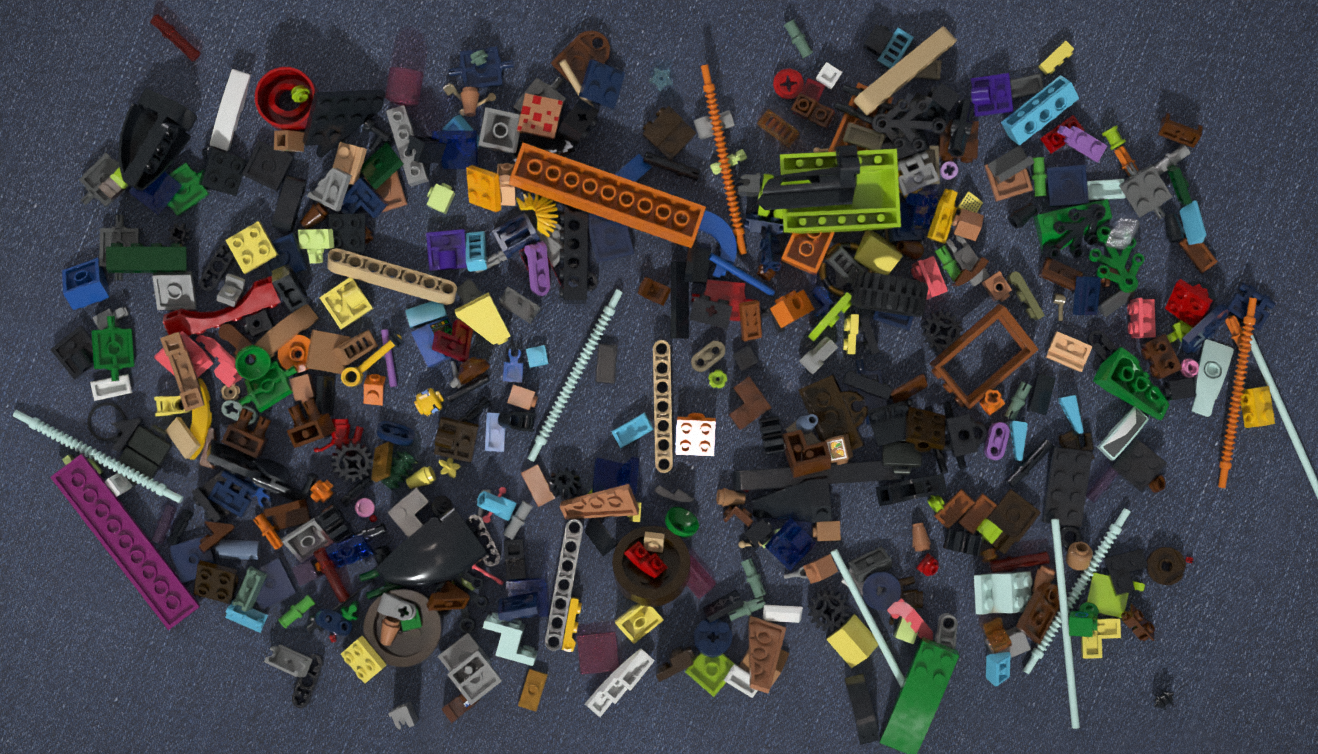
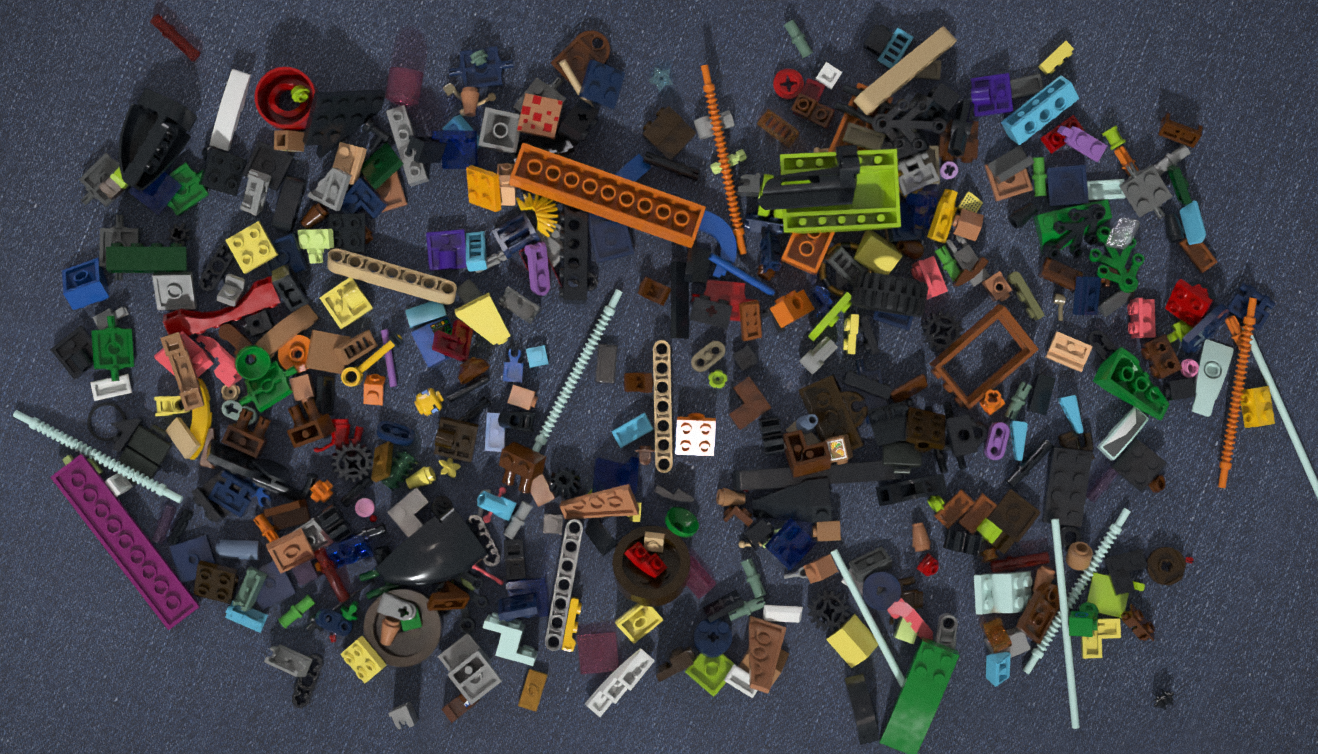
(218, 530): reddish brown slope -> none
(255, 192): none -> light grey hinge
(290, 550): none -> nougat tile
(440, 197): yellowish green brick -> none
(455, 382): light grey hand -> none
(523, 462): none -> reddish brown brick
(553, 523): none -> plate
(638, 382): none -> reddish brown bracket
(645, 454): none -> reddish brown hinge

